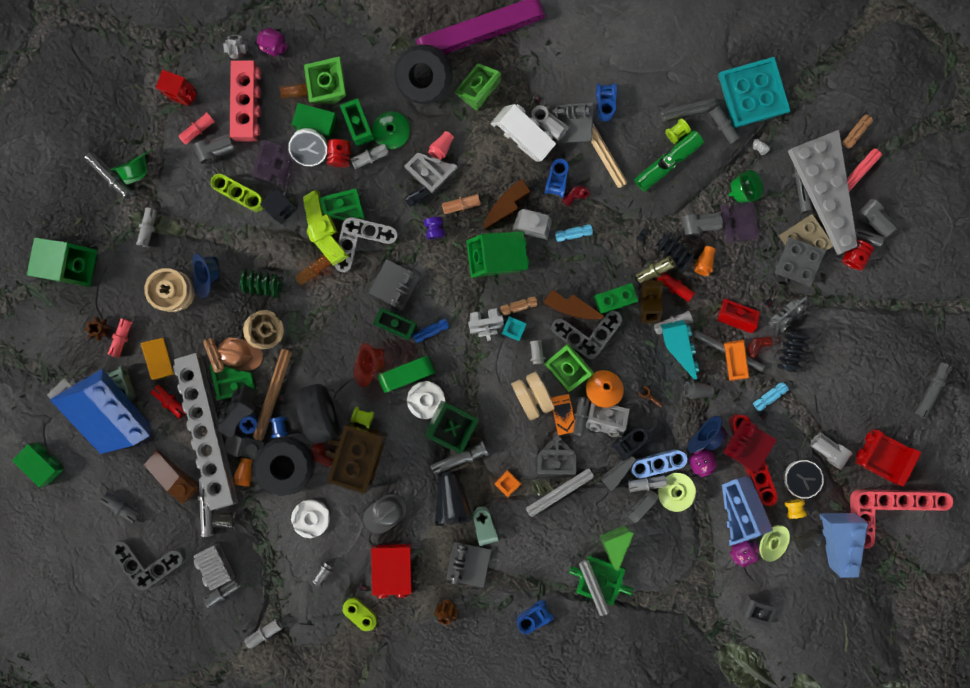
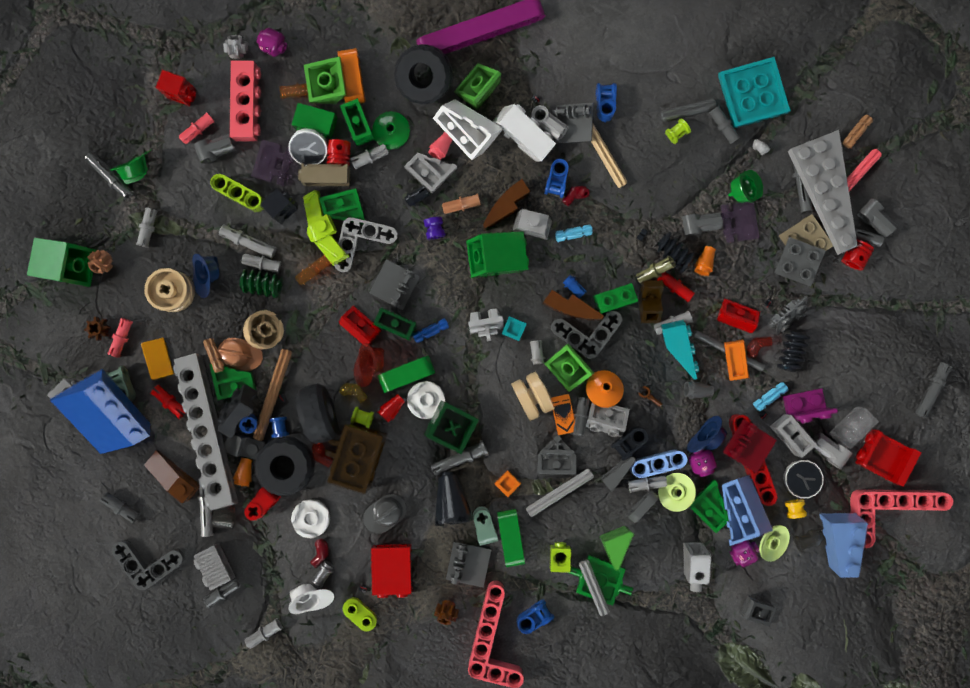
(38, 464): green brick -> none
(100, 261): none -> nougat gear
(239, 237): none -> light grey pin
(261, 263): none -> light grey axle
(263, 501): none -> red piece
(308, 598): none -> white piece
(322, 552): none -> dark red arm
(324, 175): none -> dark tan window
(352, 75): none -> orange beam
(353, 389): none -> clear yellow arm
(359, 326): none -> red slope
(390, 409): none -> red cone
(467, 128): none -> white wedge
(486, 639): none -> coral beam
(511, 538): none -> green beam
(519, 306): medium nougat axle -> none
(565, 564): none -> lime brick
(574, 286): none -> blue pin
(677, 154): green piece -> none
(696, 565): none -> light grey torso
(710, 507): none -> green wing
(793, 435): none -> light grey brick
(807, 405): none -> magenta bracket
(854, 427): none -> clear brick

